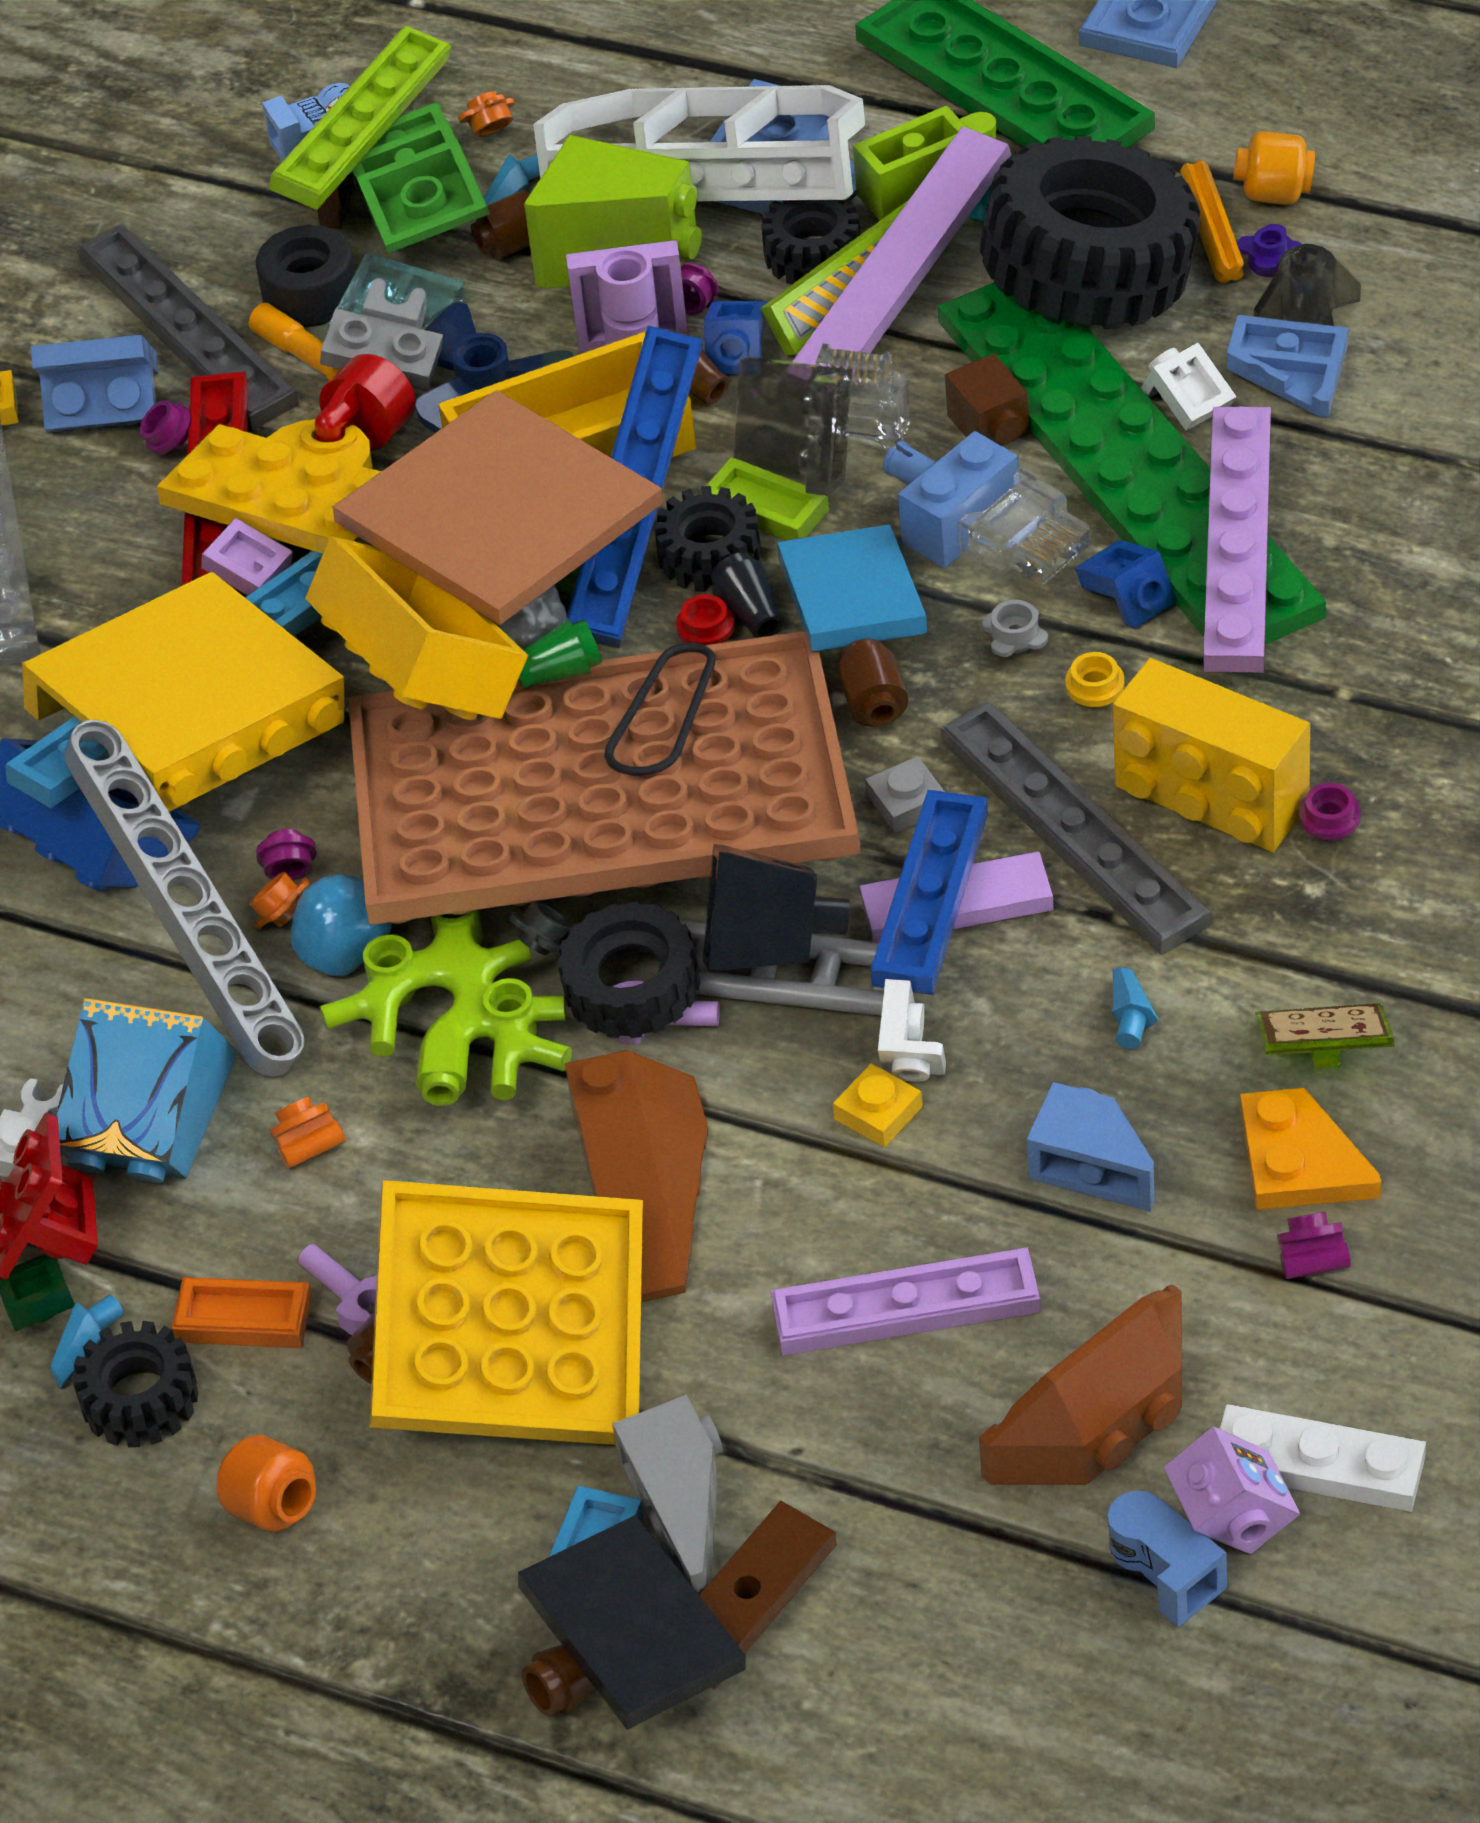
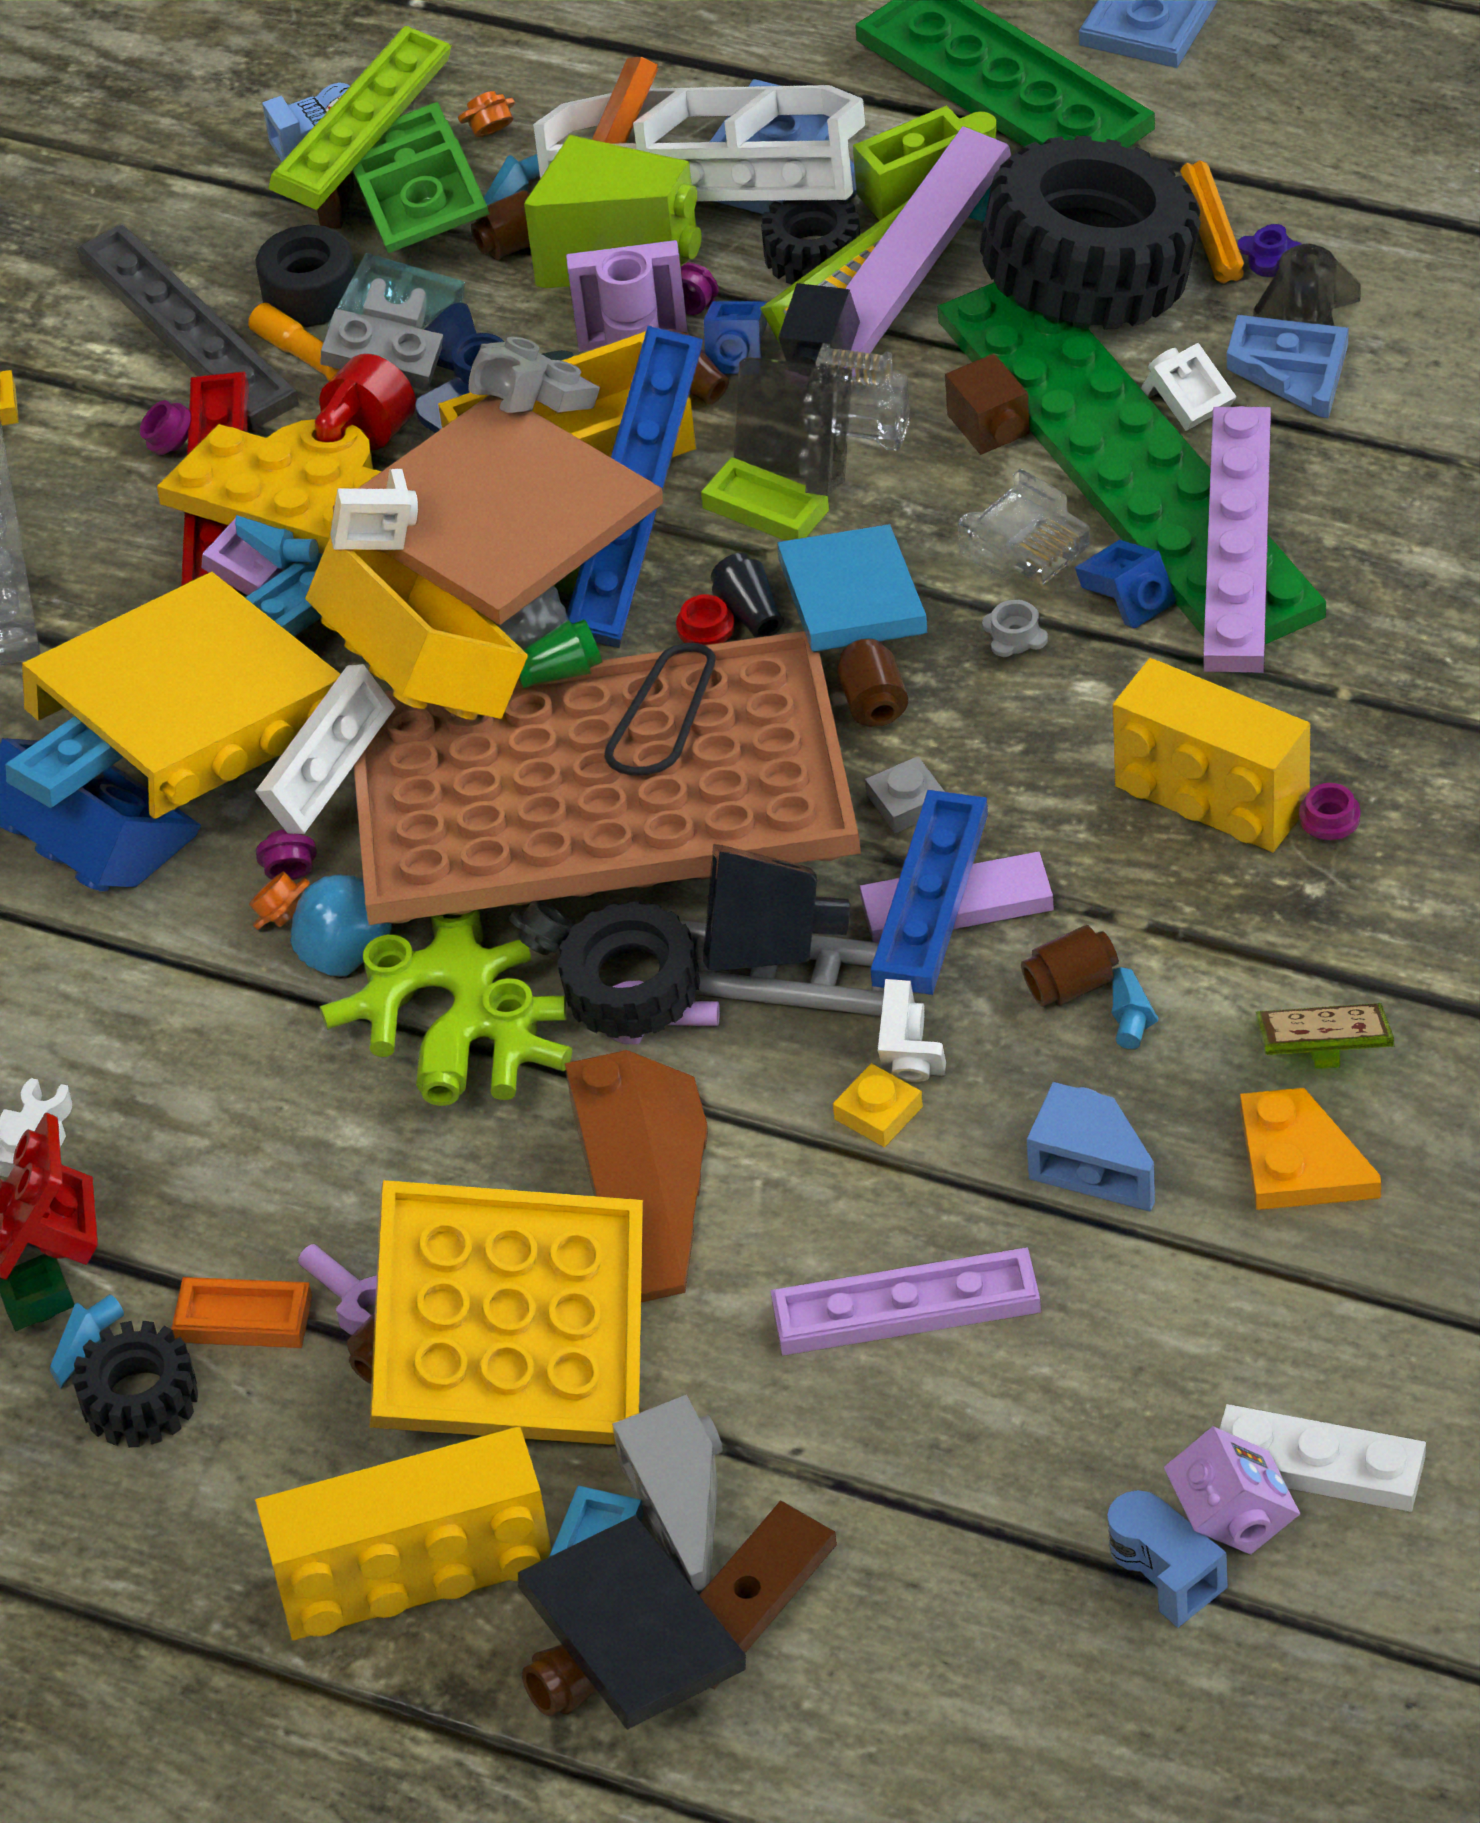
(95, 382): medium blue bracket -> none
(140, 1089): dark azure slope -> none
(182, 922): light grey beam -> none
(266, 1483): orange head -> none
(275, 543): none -> dark azure bar
(305, 1131): orange plate -> none
(325, 749): none -> white plate
(374, 516): none -> white bracket
(405, 1533): none -> yellow brick
(523, 375): none -> light grey plate
(626, 101): none -> orange tile
(700, 517): black tyre -> none
(815, 318): none -> black brick
(945, 490): medium blue brick -> none
(1070, 966): none -> reddish brown brick
(1076, 828): flat silver tile -> none
(1094, 680): yellow plate -> none
(1094, 1401): dark orange wedge -> none
(1275, 168): light orange head -> none
(1312, 1246): magenta plate -> none

